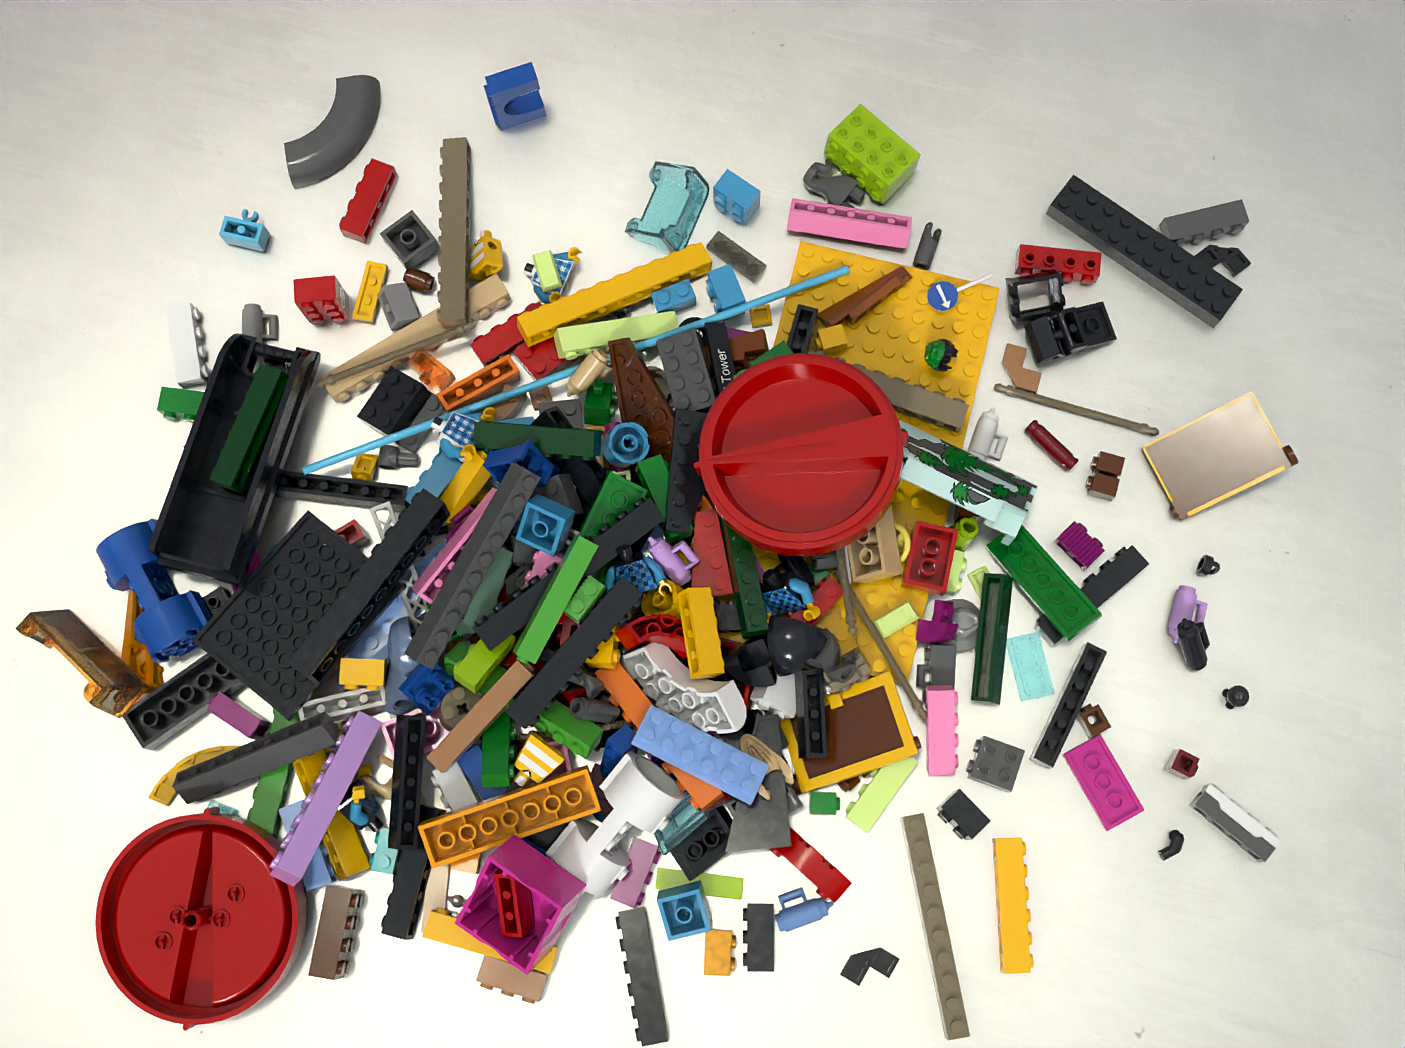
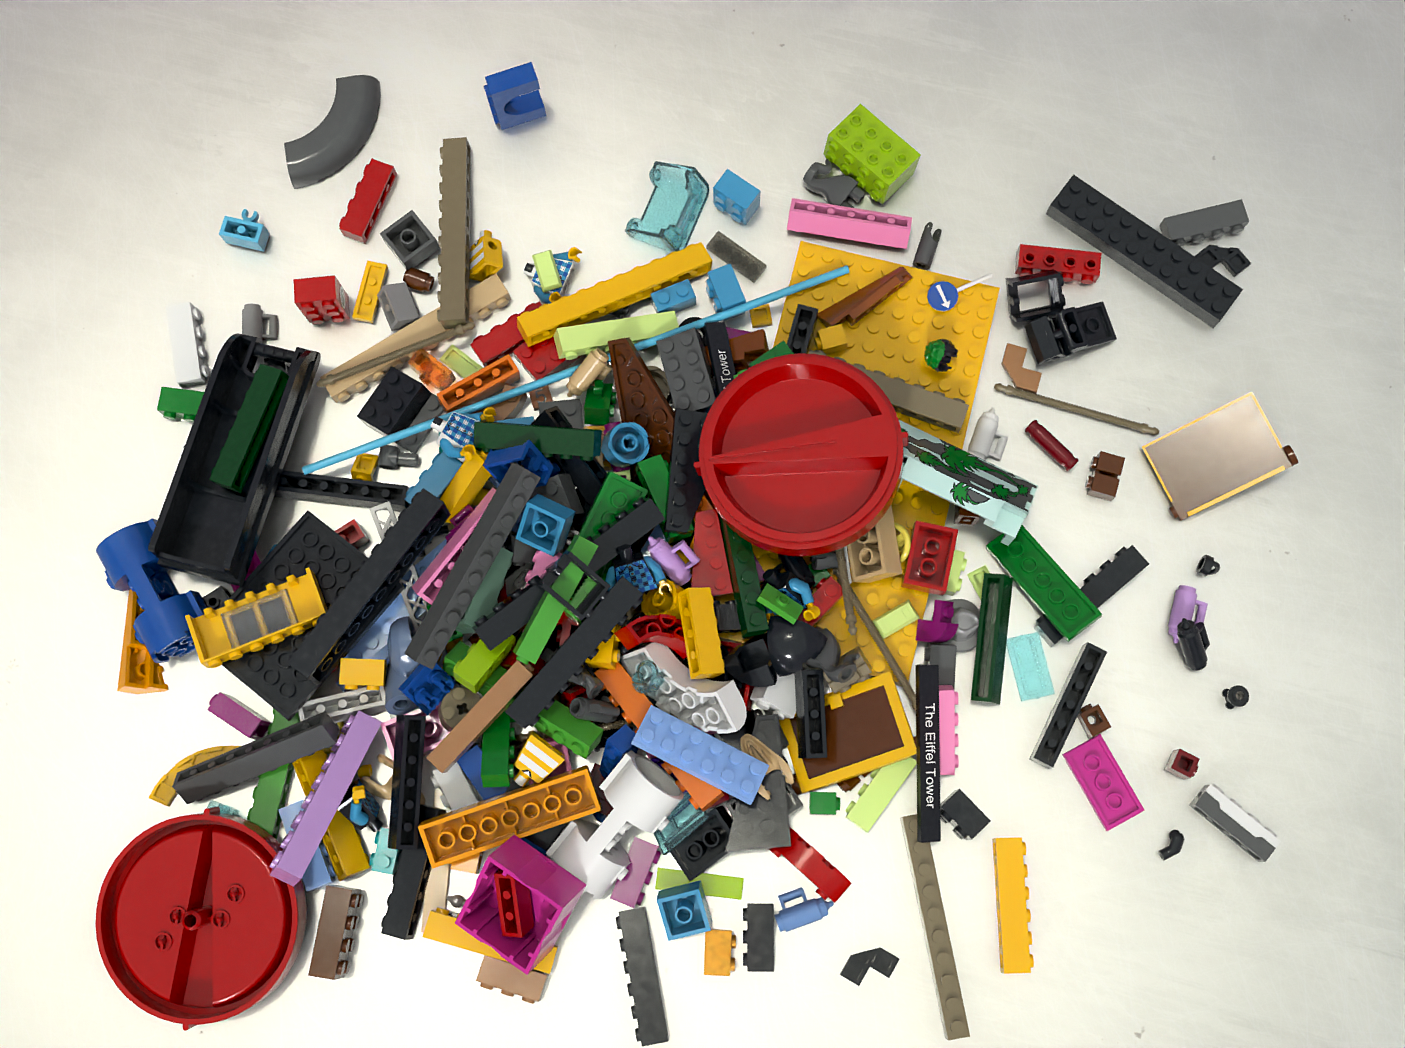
(111, 683): windscreen -> none
(179, 701): black brick -> none
(257, 619): none -> yellow window
(459, 362): none -> yellowish green tile
(597, 594): none -> black window
(638, 680): none -> clear light blue piece
(780, 603): none -> bright green plate
(928, 753): none -> black tile
(967, 532): lime plant -> none
(995, 763): dark grey brick -> none
(1079, 545): magenta brick -> none

